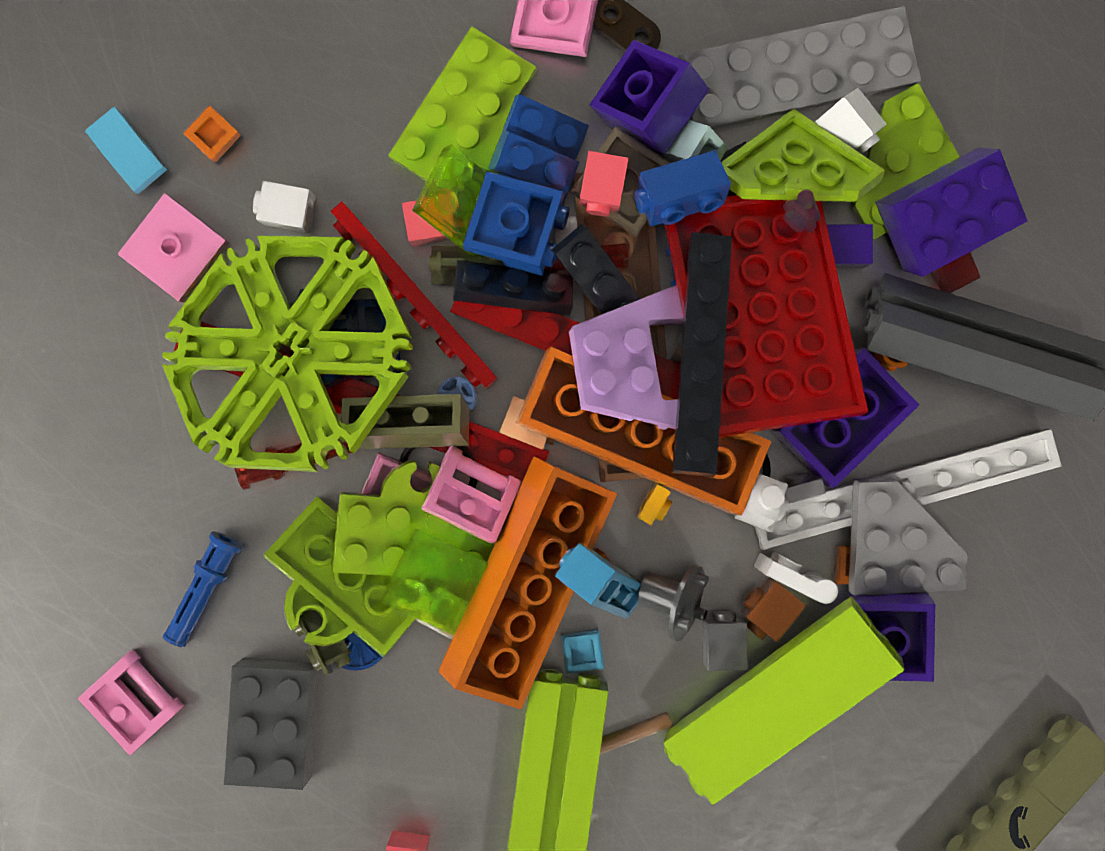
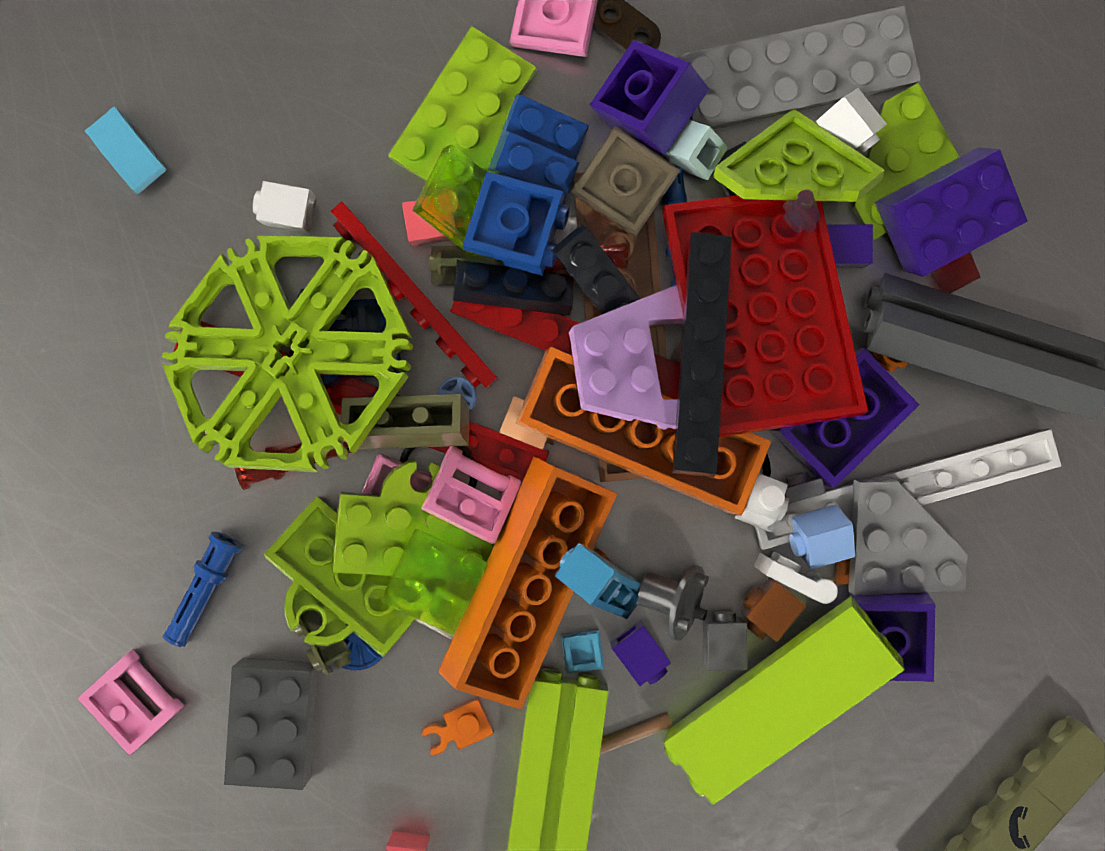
(173, 248): bright pink plate -> none
(212, 134): orange plate -> none
(463, 724): none -> orange plate
(603, 183): coral brick -> none
(641, 654): none -> dark purple brick
(655, 504): yellow plate -> none
(682, 189): blue brick -> none
(822, 537): none -> light blue brick

